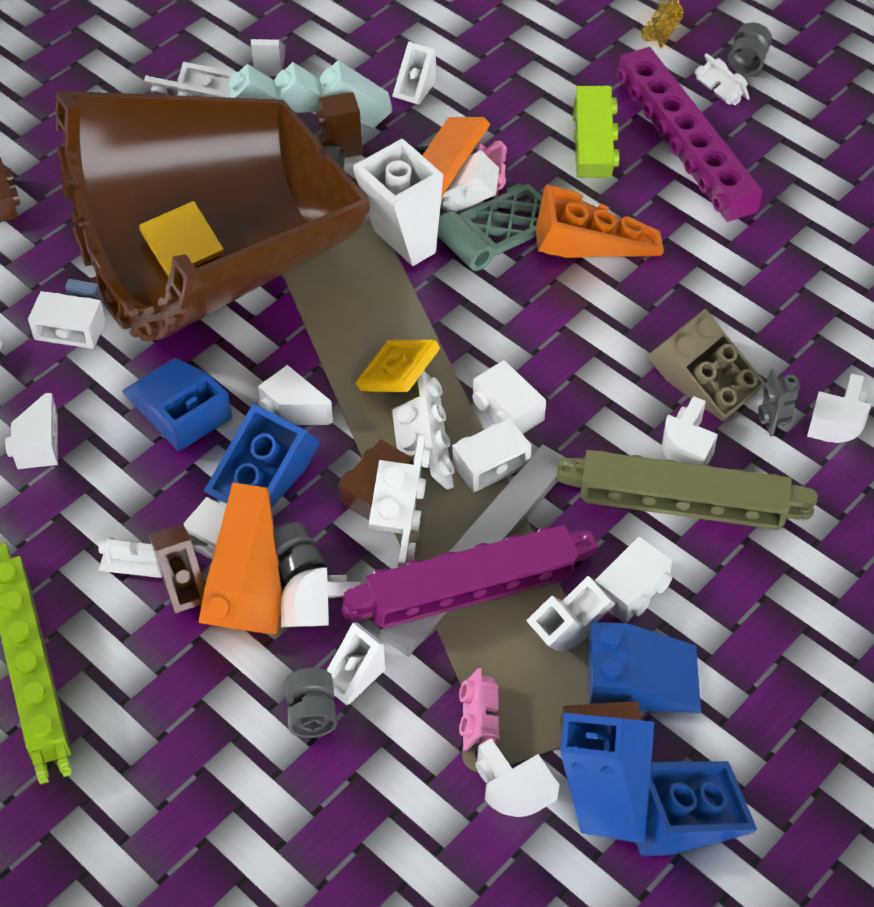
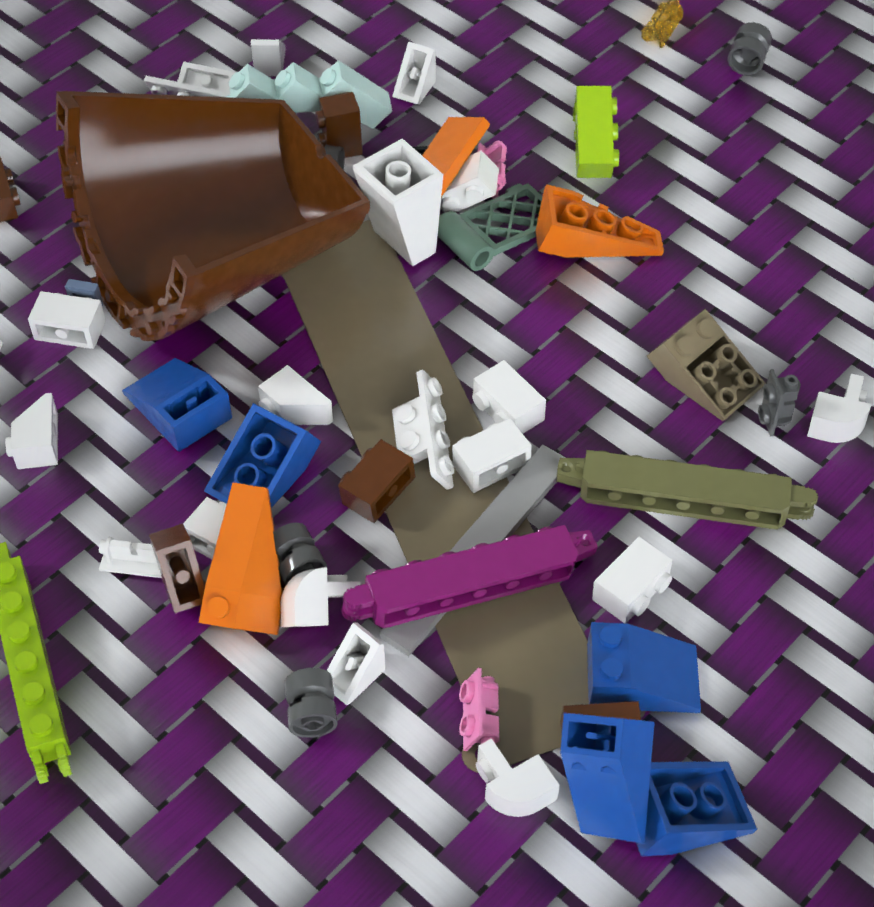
(181, 233): yellow tile -> none
(396, 498): white bracket -> none
(397, 365): yellow tile -> none
(569, 621): white brick -> none
(684, 438): white brick -> none
(689, 135): magenta brick -> none
(730, 86): white hinge -> none

